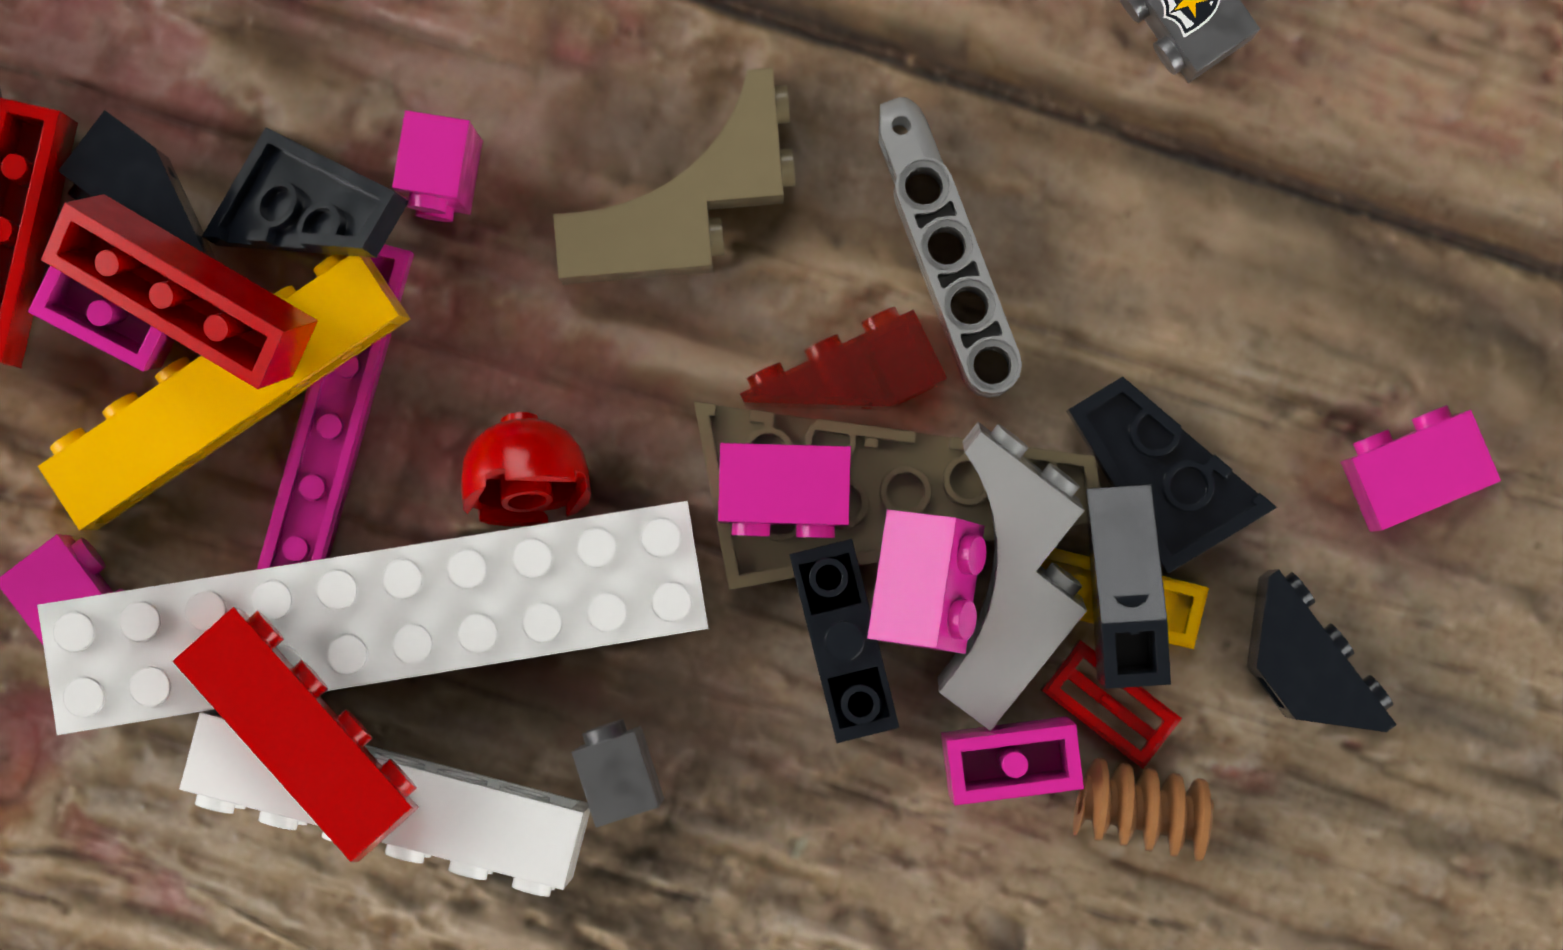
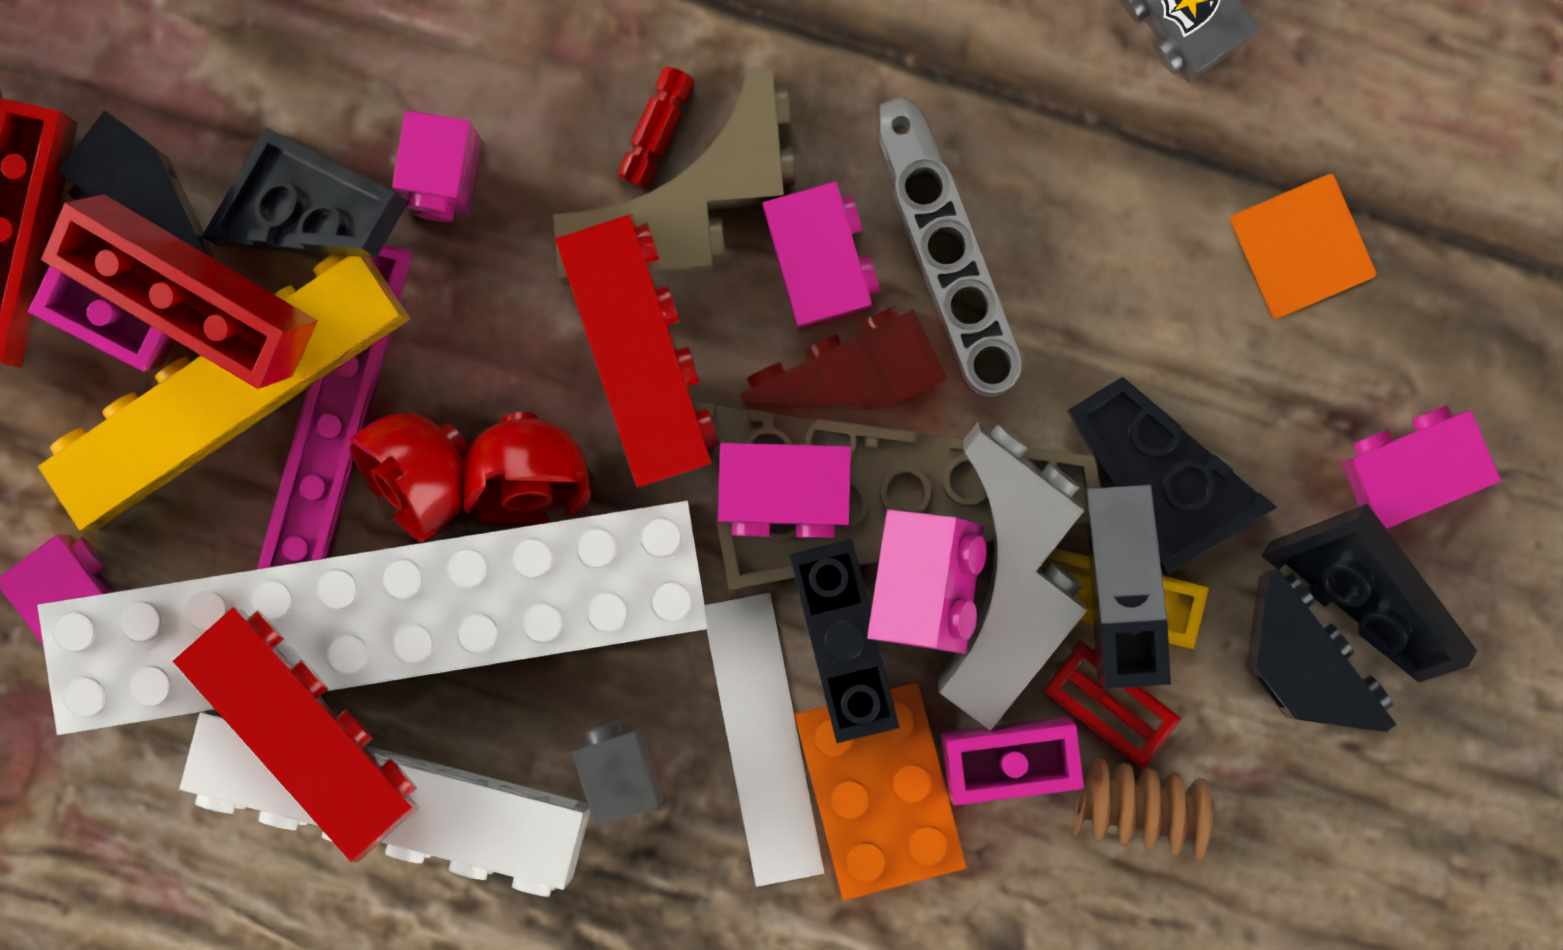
(414, 469): none -> red cylinder
(635, 349): none -> red brick
(656, 127): none -> red axle
(763, 740): none -> white sticker
(819, 256): none -> dark pink brick
(882, 799): none -> orange plate
(1303, 246): none -> orange sticker
(1374, 582): none -> black wing

